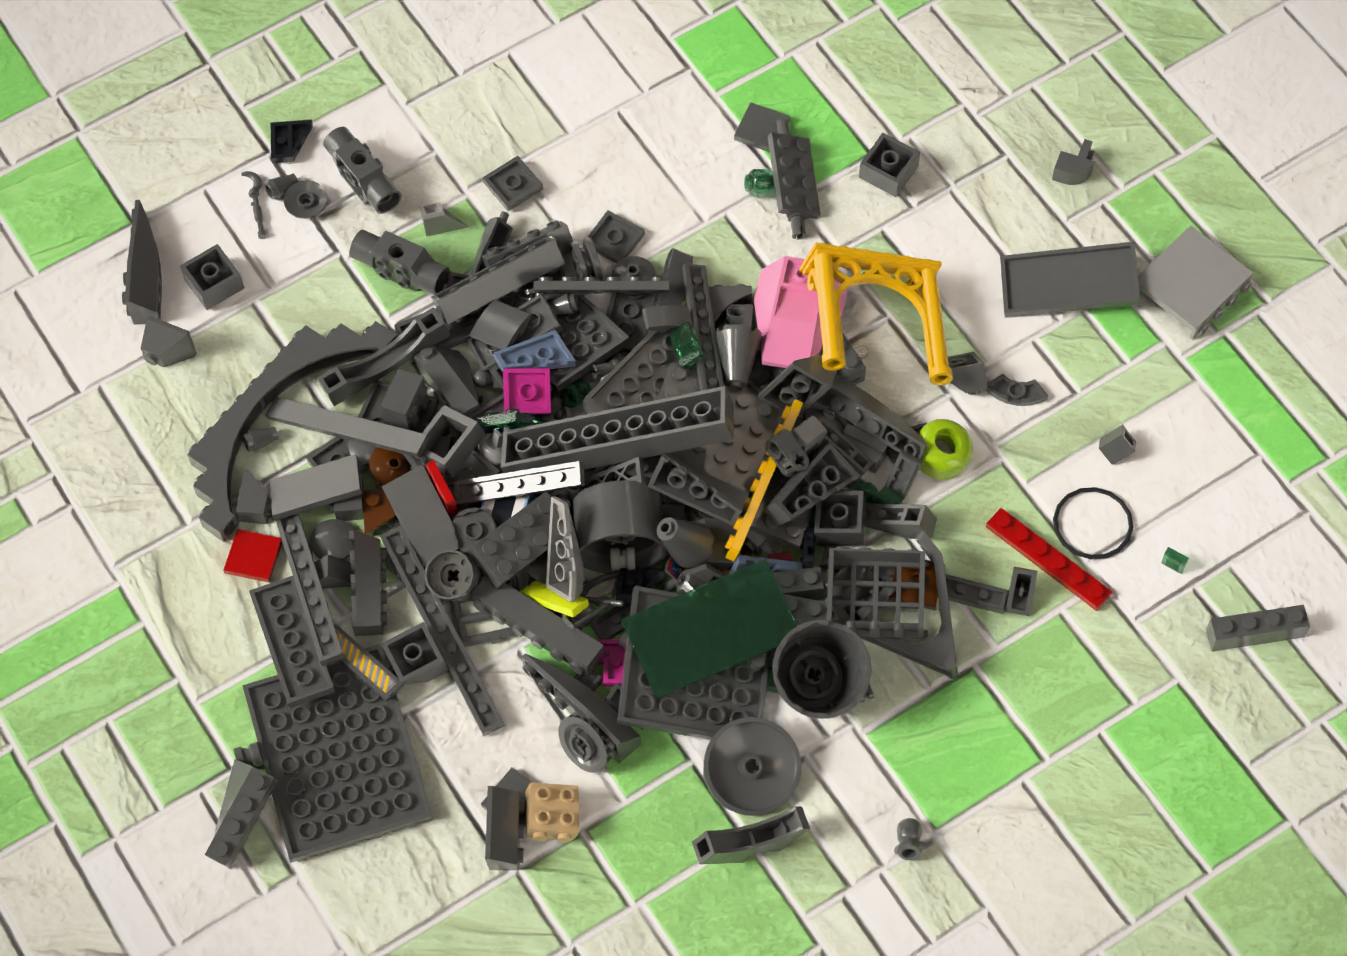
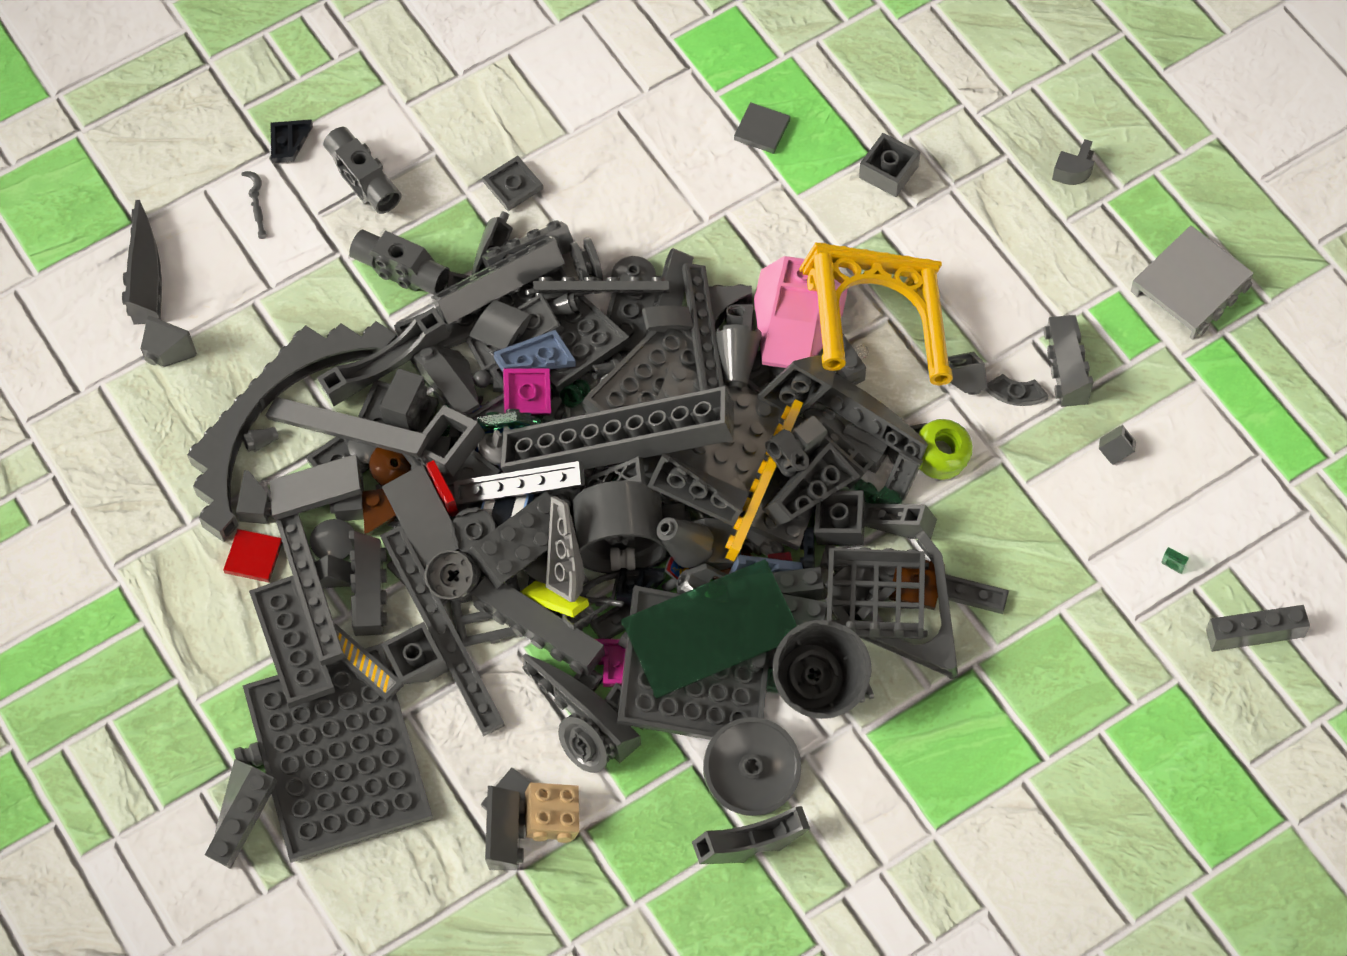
(212, 276): dark grey brick -> none
(278, 186): dark grey cone -> none
(305, 192): dark grey dish -> none
(439, 220): light grey slope -> none
(615, 236): dark grey tile -> none
(685, 345): clear green slope -> none
(759, 183): clear green head -> none
(793, 177): dark grey plate -> none
(909, 836): dark grey animal -> none
(1021, 591): dark grey slope -> none
(1048, 559): red plate -> none
(1068, 361): none -> dark grey wedge
(1070, 279): dark grey tile -> none
(1085, 555): black piece -> none

